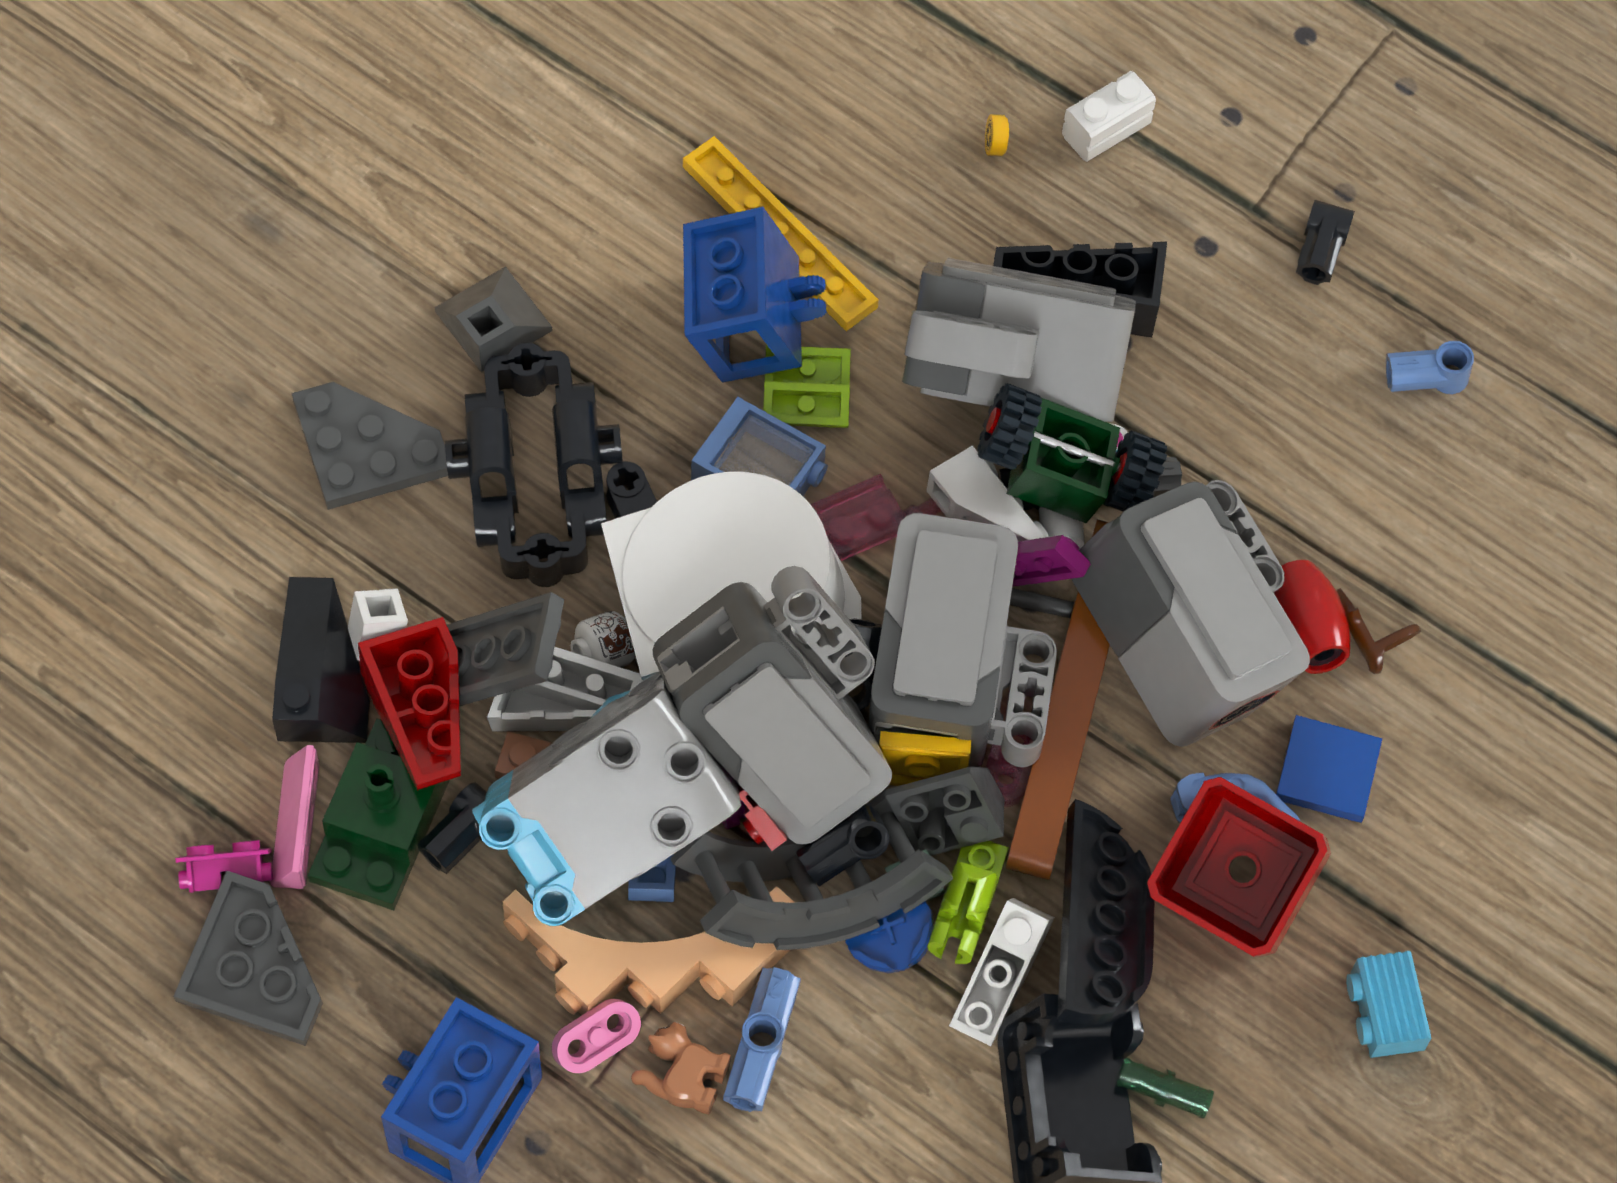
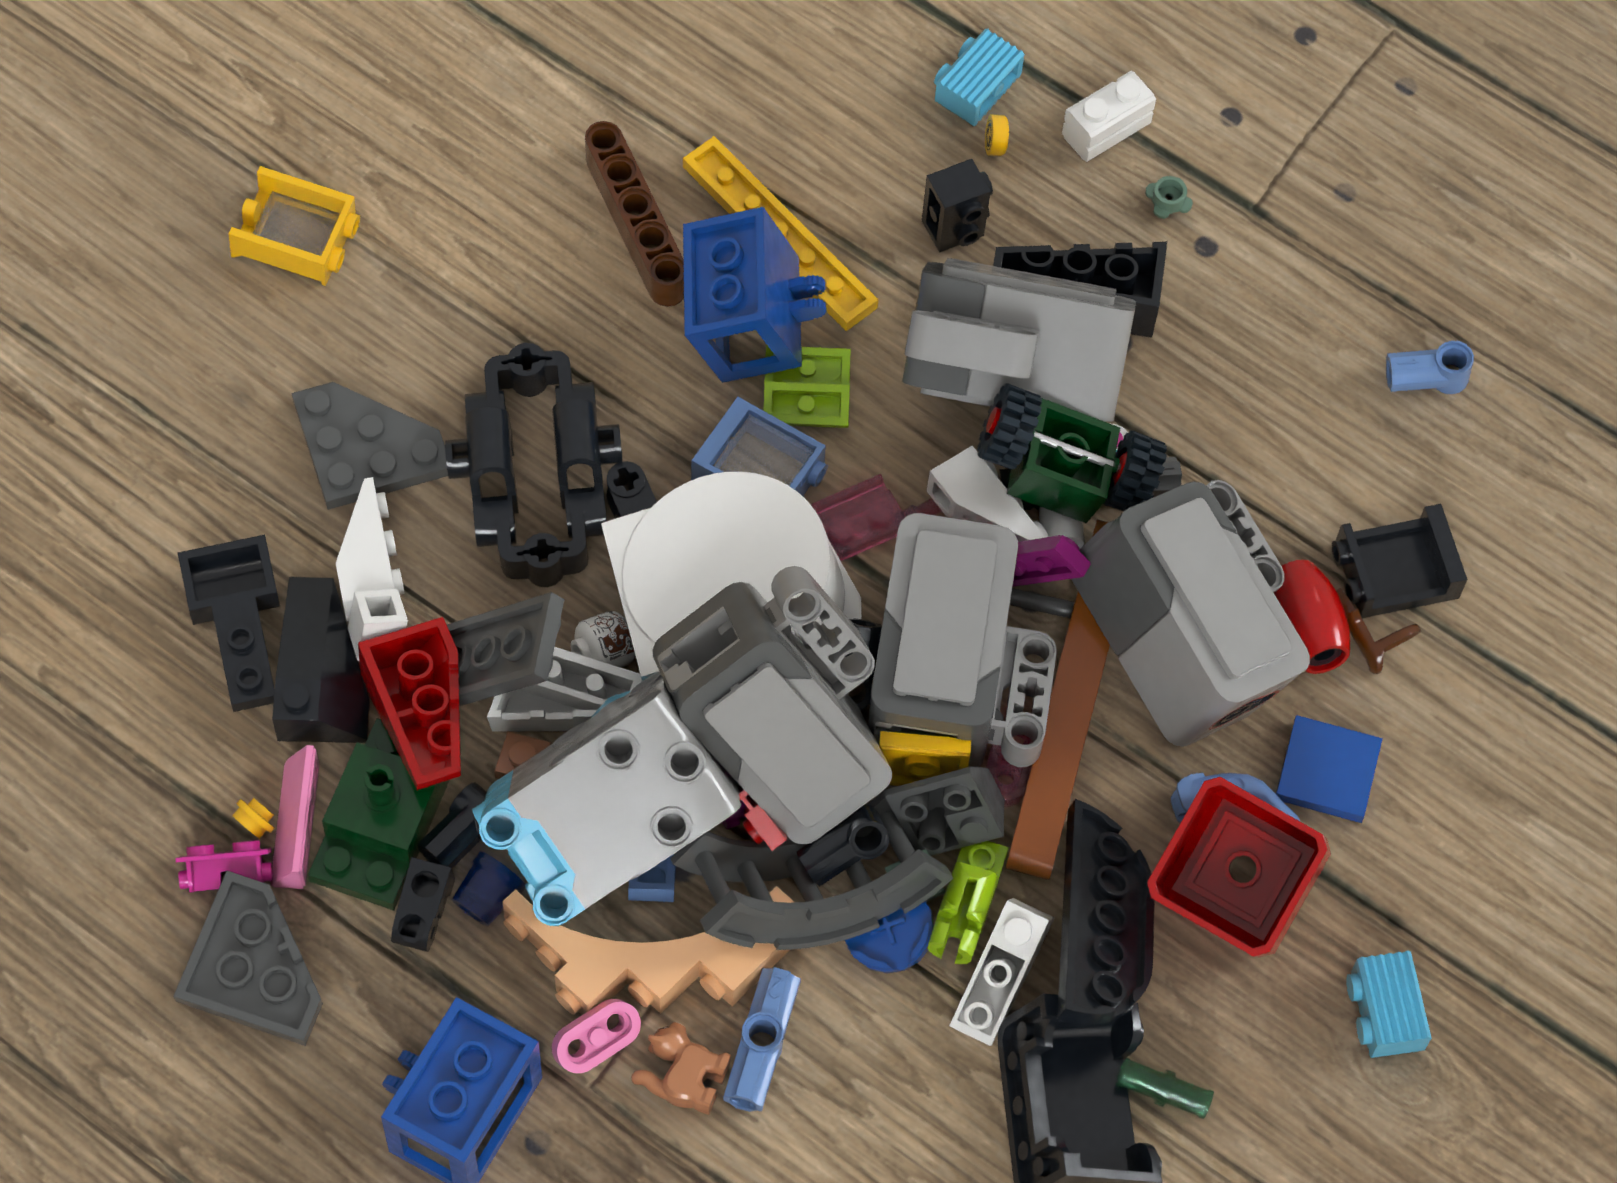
(230, 587): none -> black plate
(254, 817): none -> yellow plate
(295, 226): none -> yellow window
(366, 549): none -> white slope
(421, 904): none -> black leg
(485, 888): none -> clear blue piece
(493, 317): dark grey slope -> none
(630, 197): none -> reddish brown beam
(956, 205): none -> black brick
(978, 76): none -> medium azure brick
(1171, 187): none -> sand green plate
(1325, 235): black piece -> none
(1400, 564): none -> black panel

